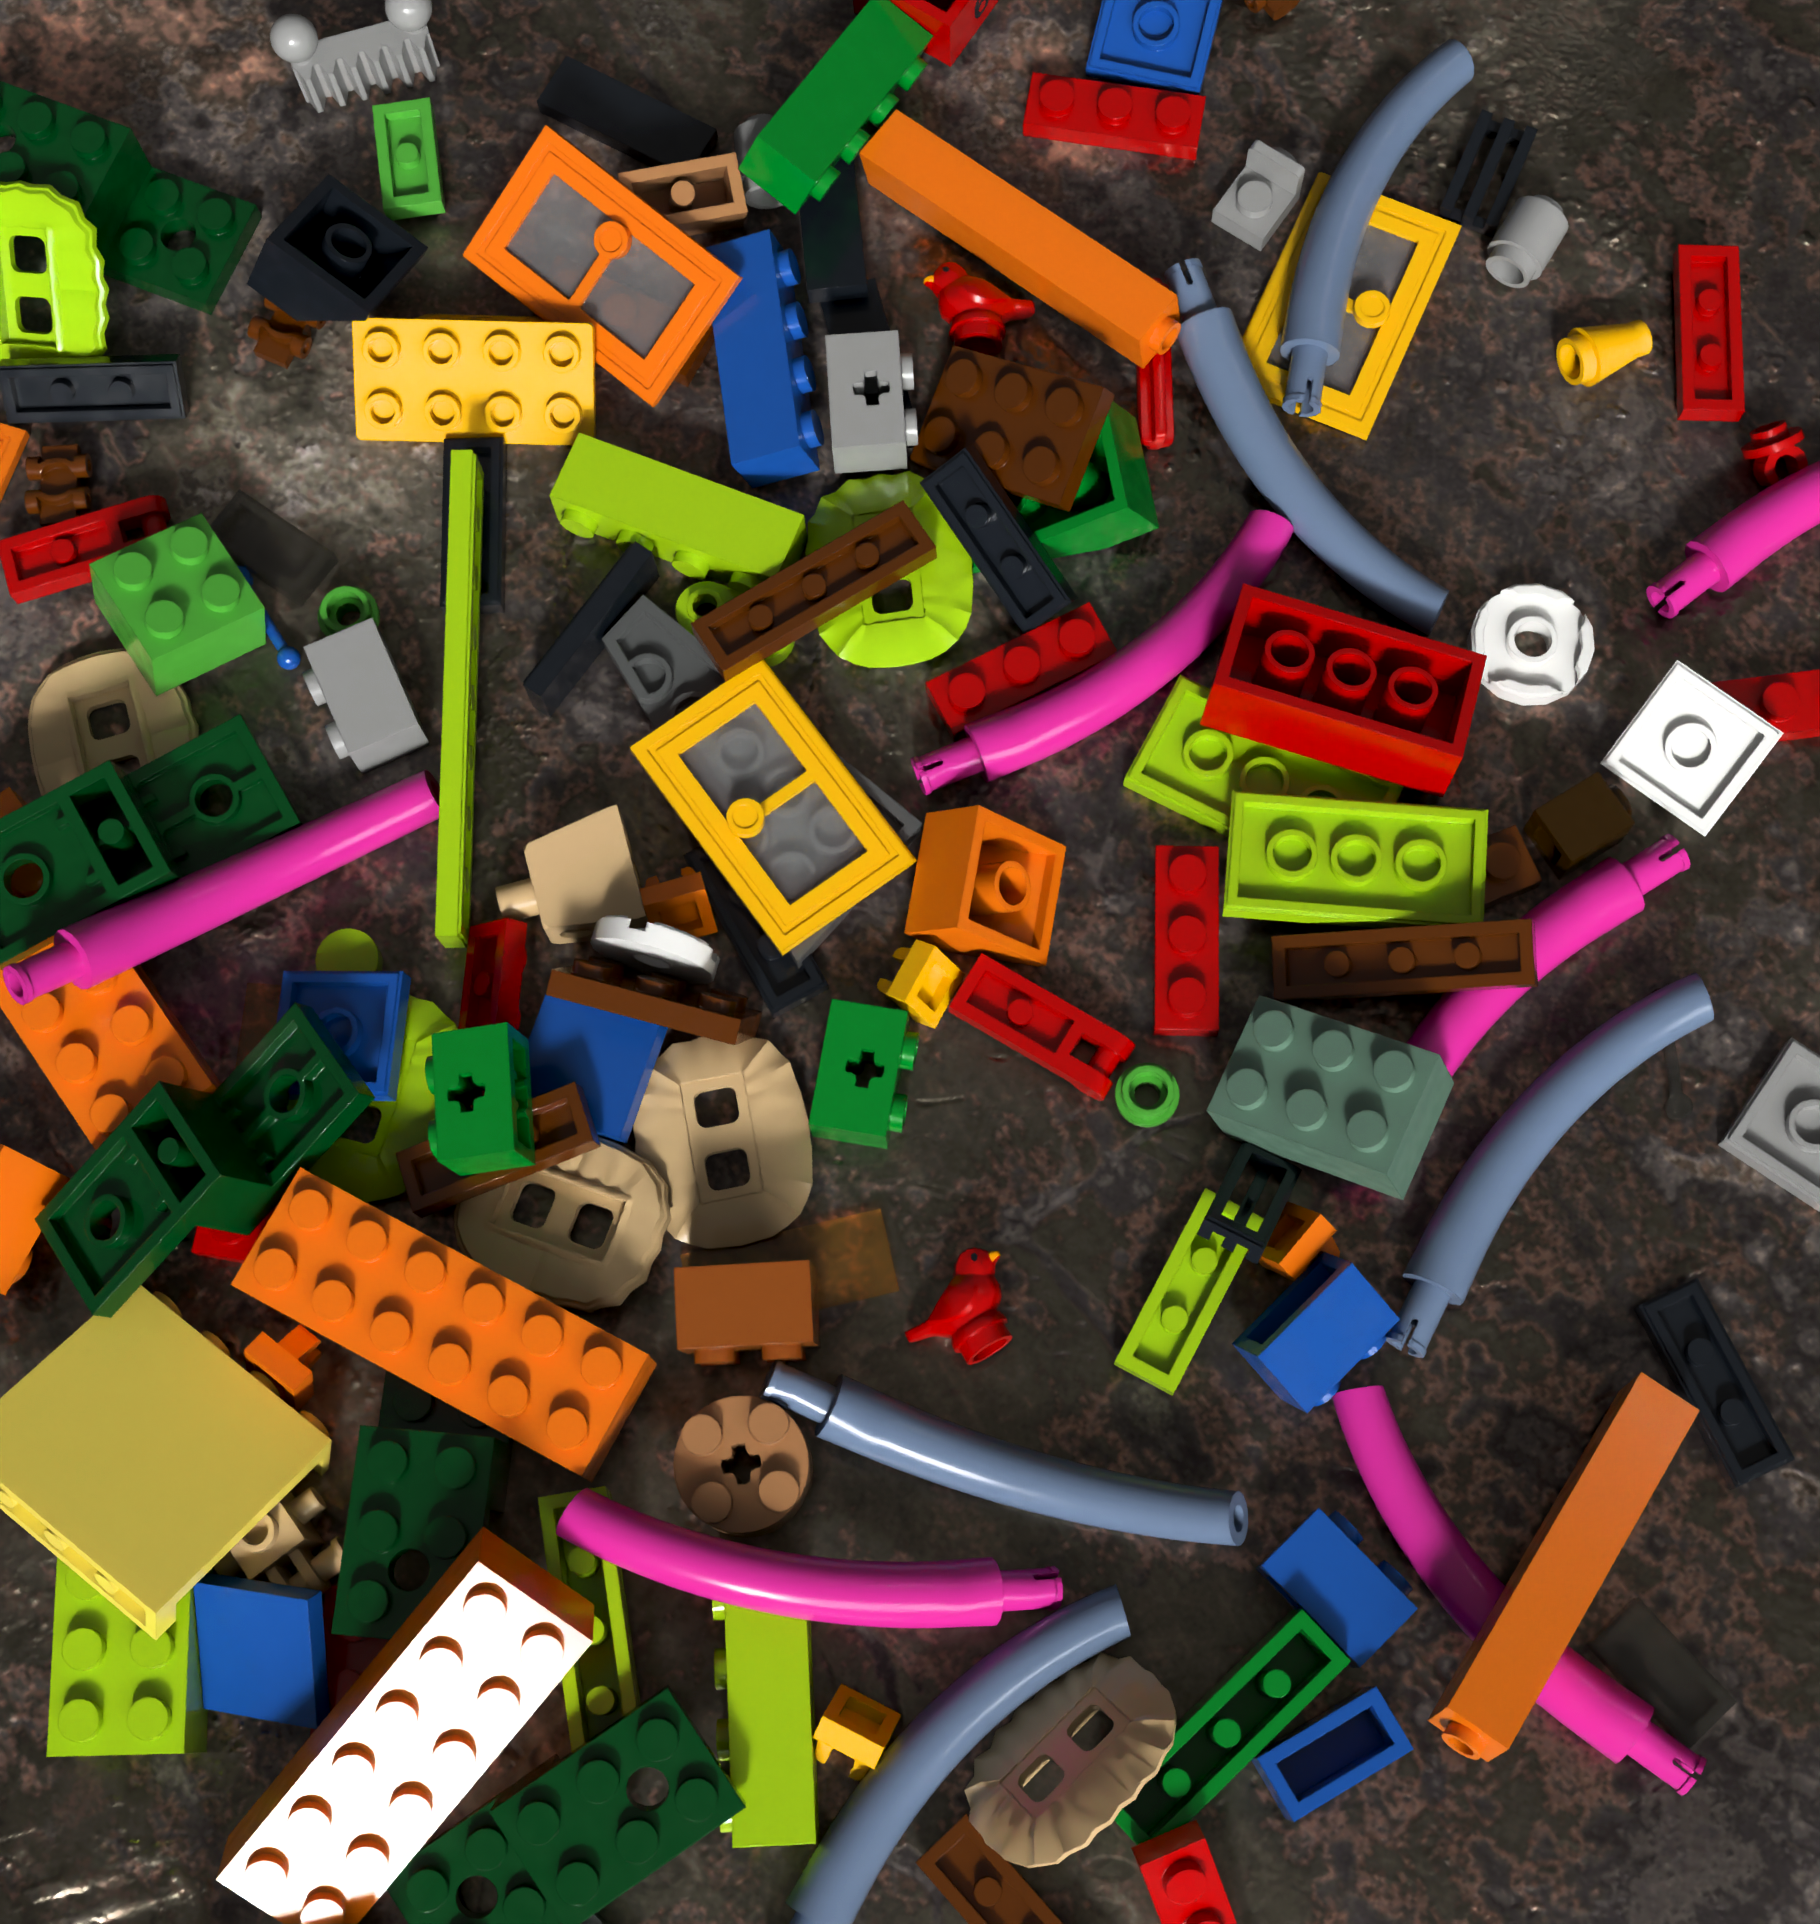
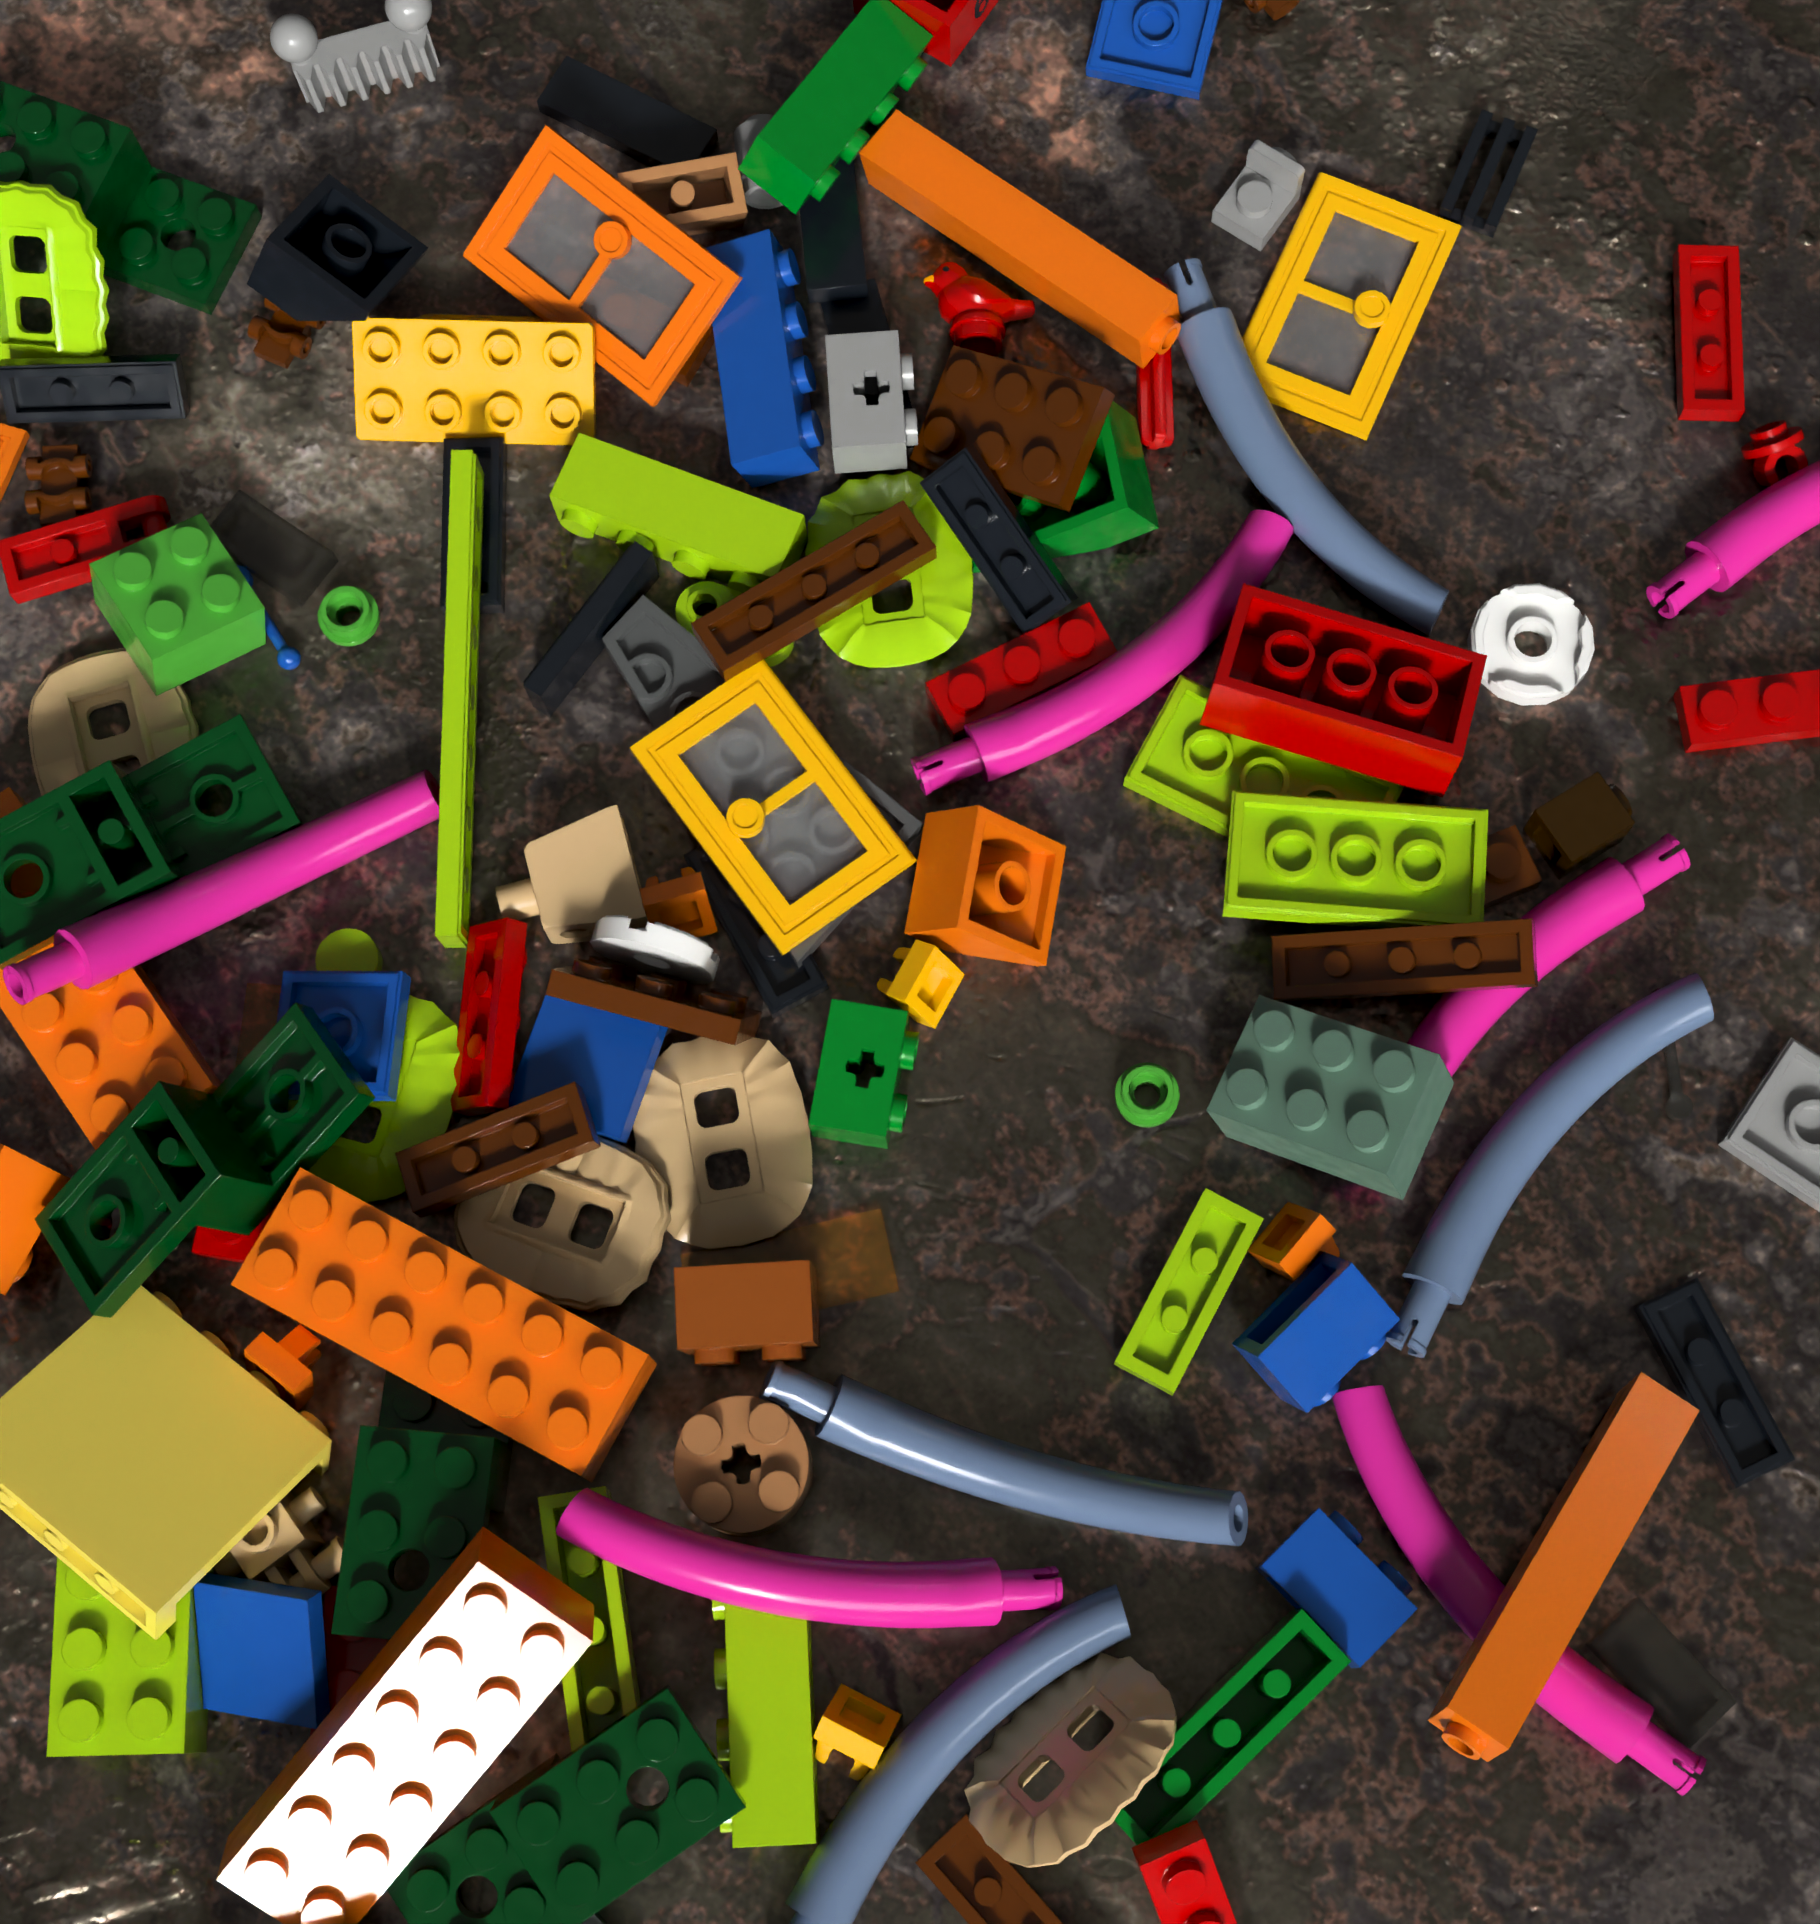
(365, 696): light grey brick -> none
(408, 159): bright green plate -> none
(501, 1124): green brick -> none
(969, 1309): red animal -> none
(1040, 1026): red plate -> none
(1114, 116): red plate -> none
(1186, 941): red plate -> none
(1235, 1230): black tile -> none
(1331, 1753): blue piece -> none
(1339, 223): sand blue animal -> none
(1526, 240): light grey brick -> none
(1599, 351): yellow cone -> none
(1691, 748): white tile -> none

